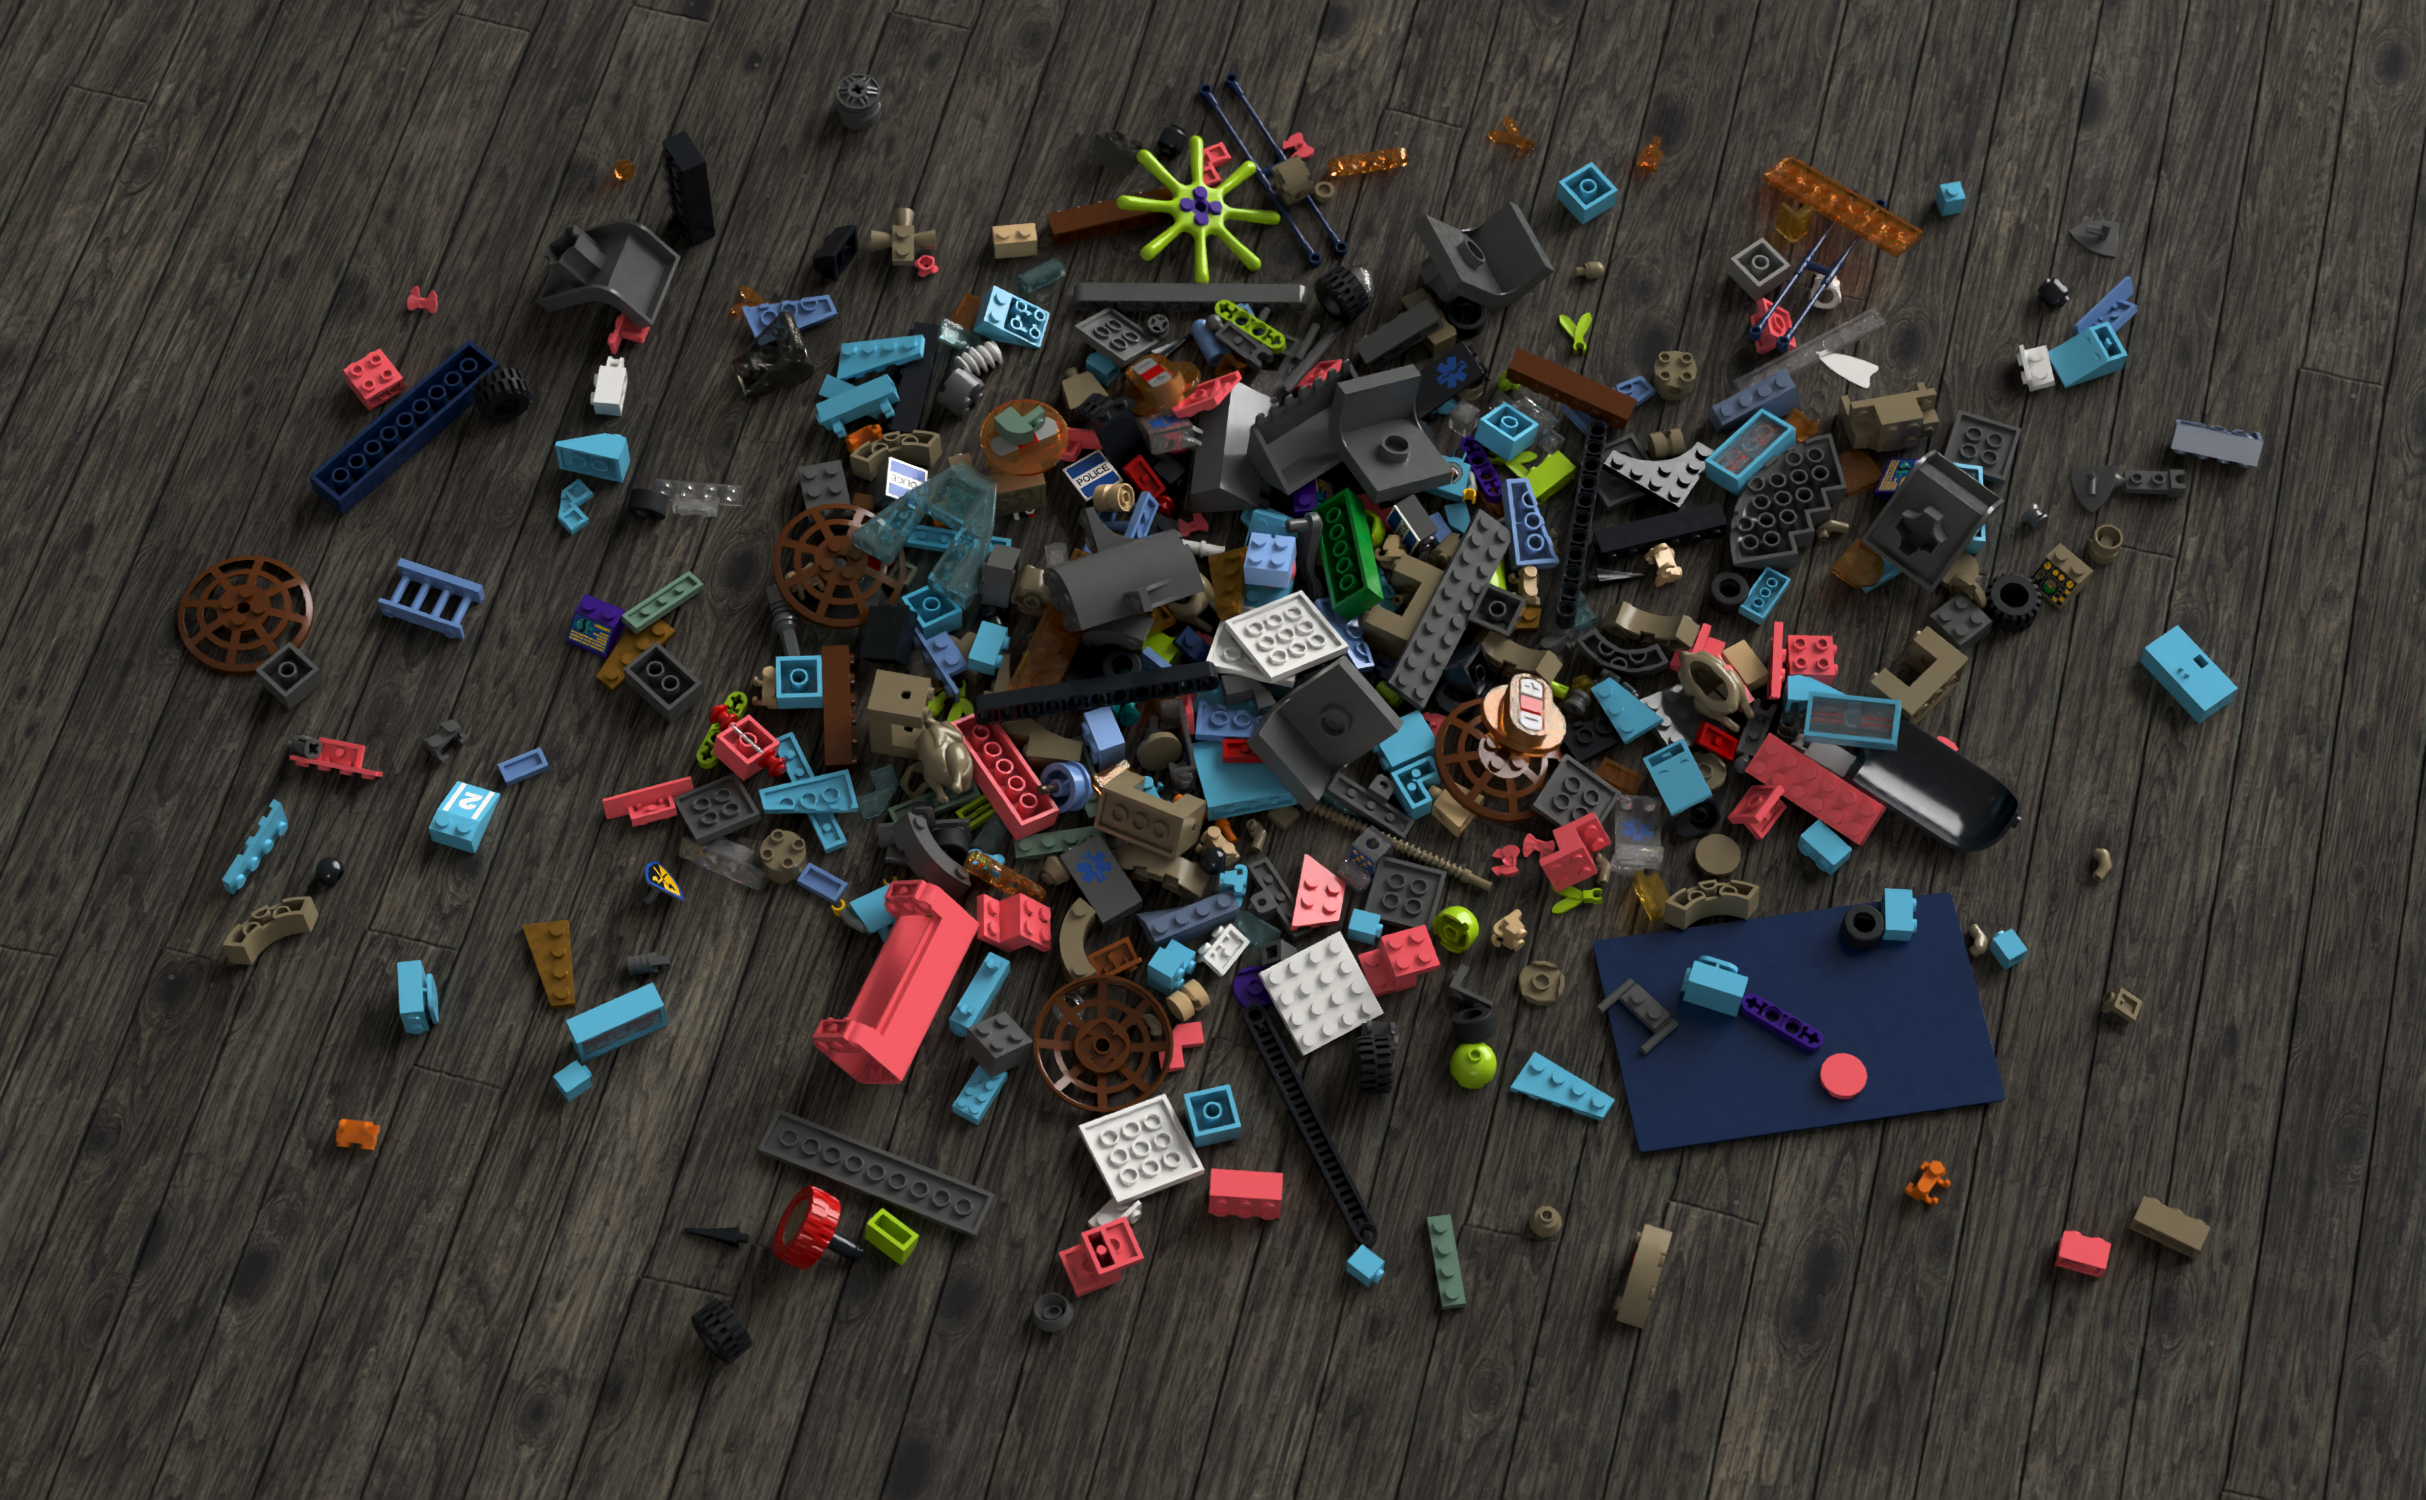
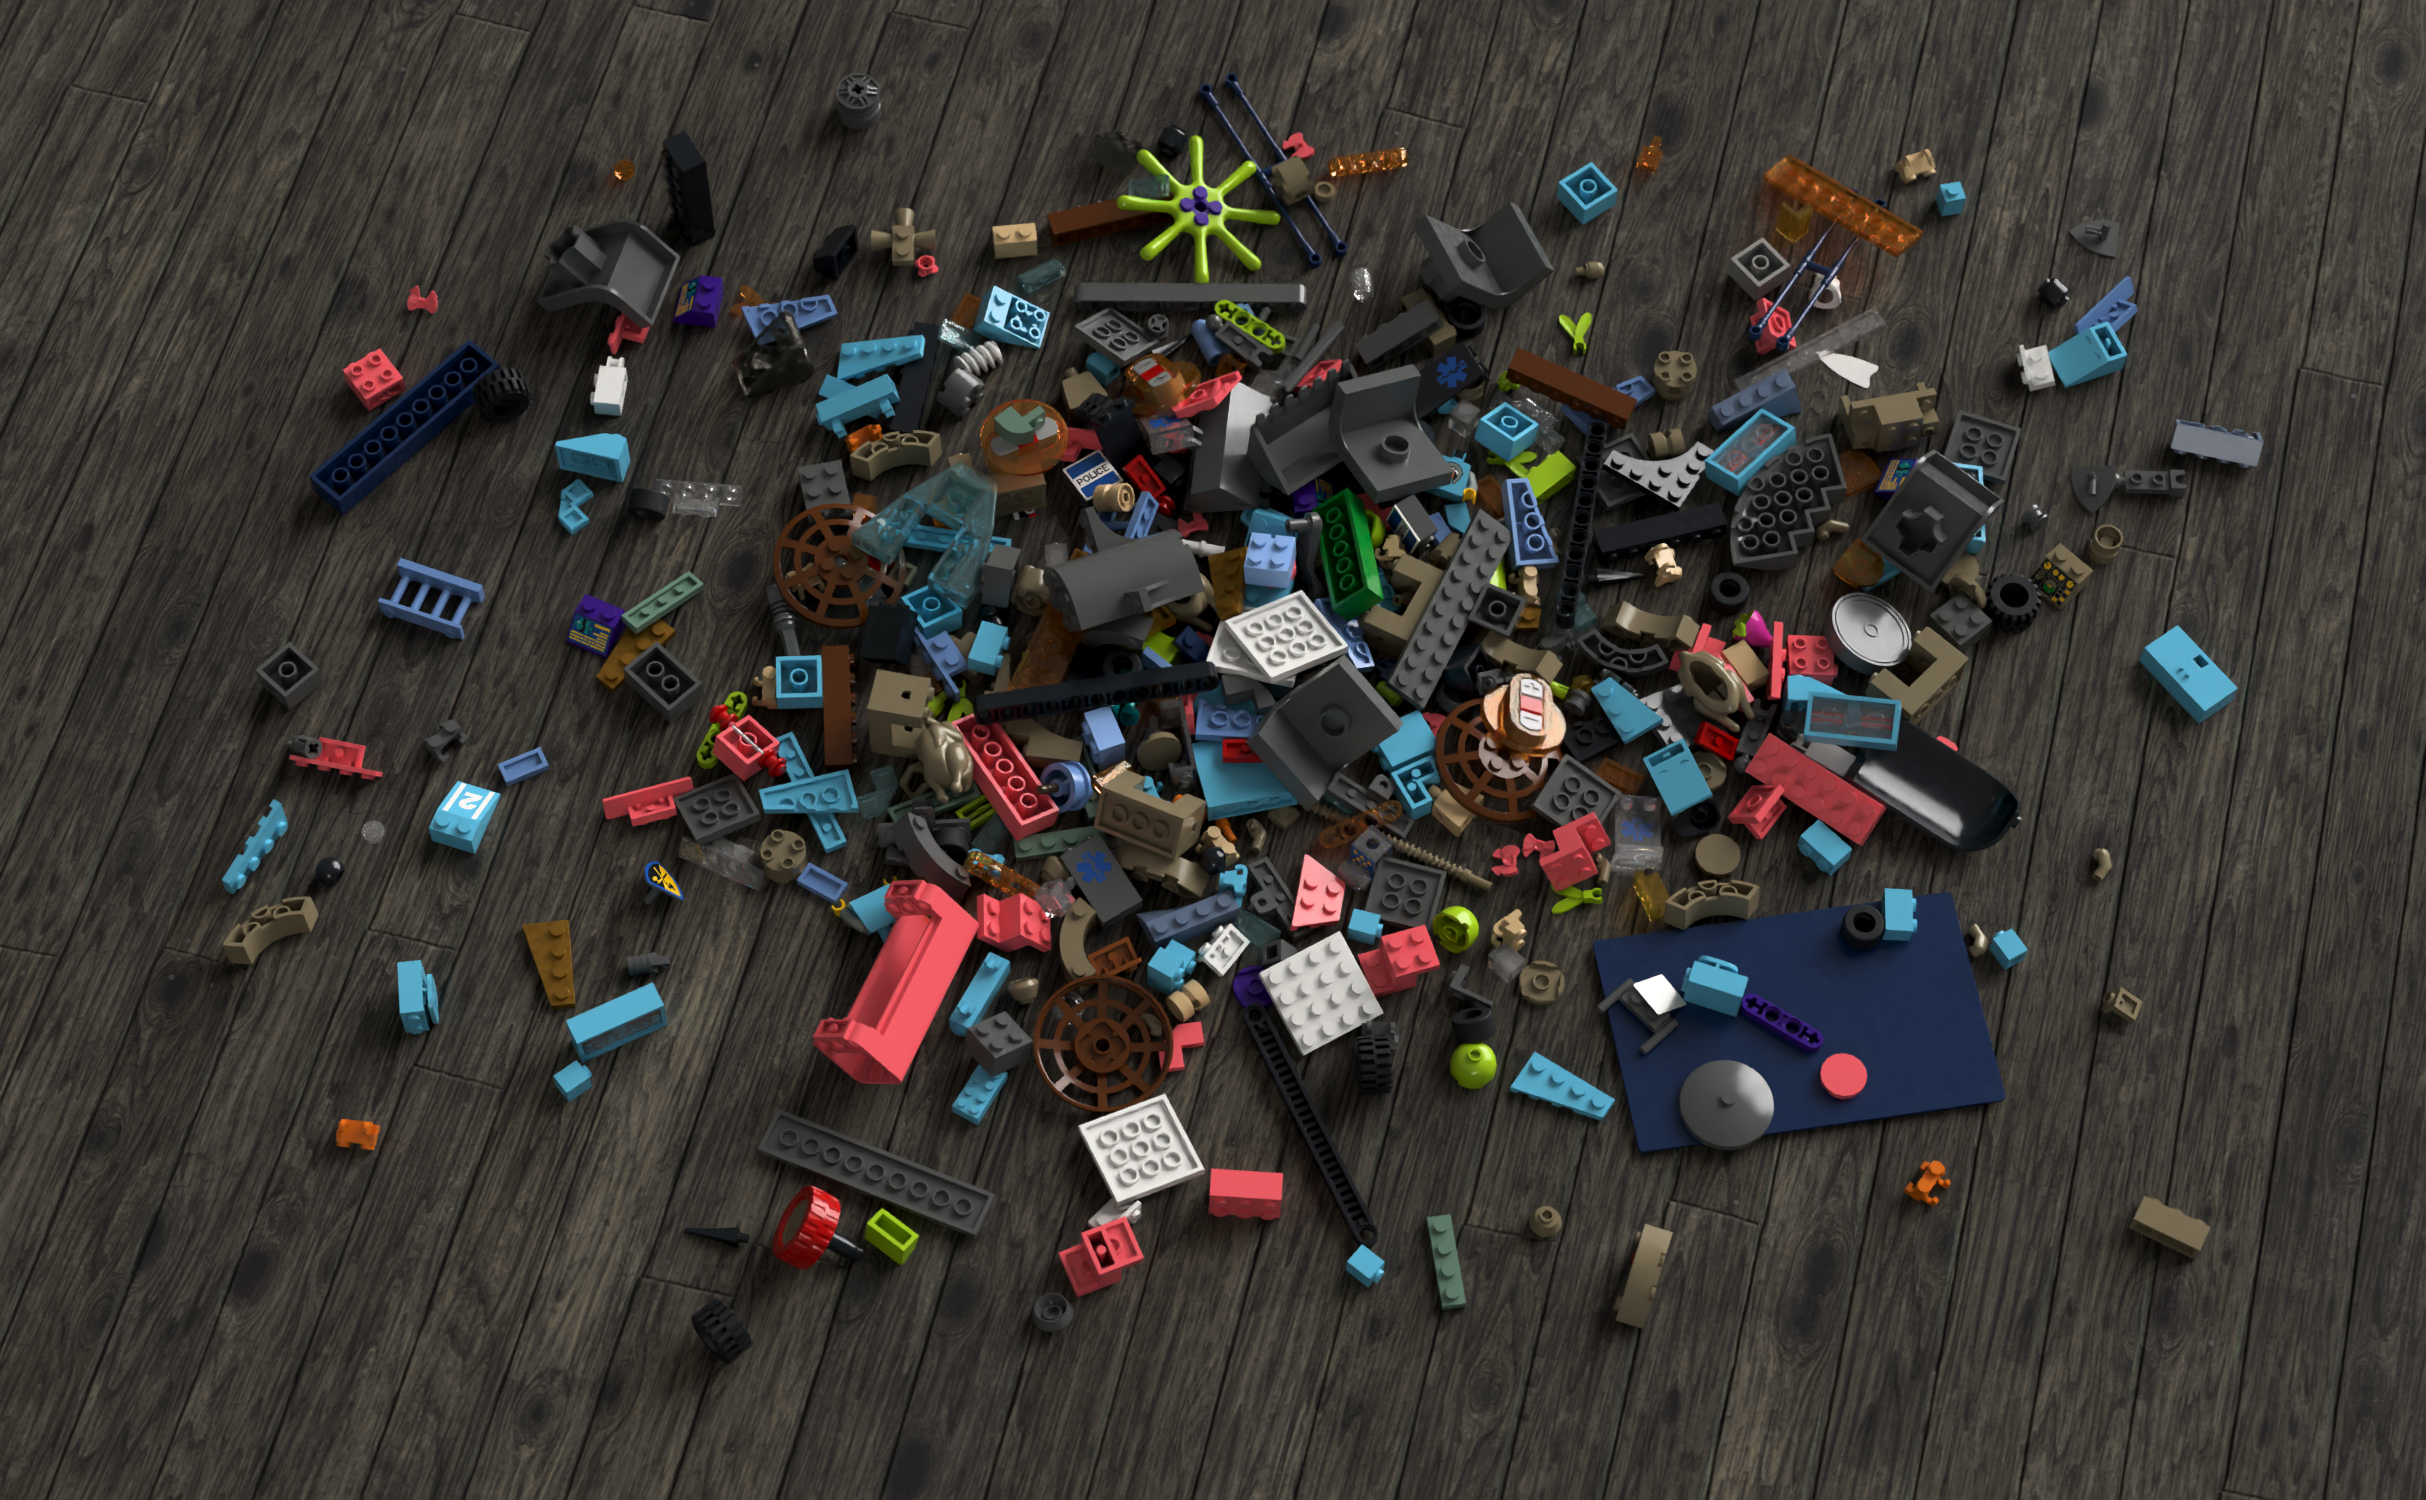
(244, 623): reddish brown dish -> none
(373, 831): none -> clear plate
(699, 301): none -> dark purple slope
(895, 479): piece -> none
(1024, 989): none -> dark tan cone
(1055, 897): none -> clear brick
(1150, 187): none -> clear light blue plate
(1212, 1116): medium azure brick -> none
(1214, 157): coral tile -> none
(1341, 294): black tyre -> none
(1359, 821): none -> clear orange beam
(1482, 469): dark purple beam -> none
(1493, 678): none -> dark grey hinge
(1505, 962): none -> clear brick
(1512, 135): clear orange piece -> none
(1659, 994): none -> white sticker
(1726, 1105): none -> dark grey dish
(1752, 630): none -> dark pink hat
(1764, 595): medium azure piece -> none
(1803, 425): clear orange bracket -> none
(1867, 633): none -> brick
(1914, 165): none -> tan piece
(2082, 1253): coral brick -> none

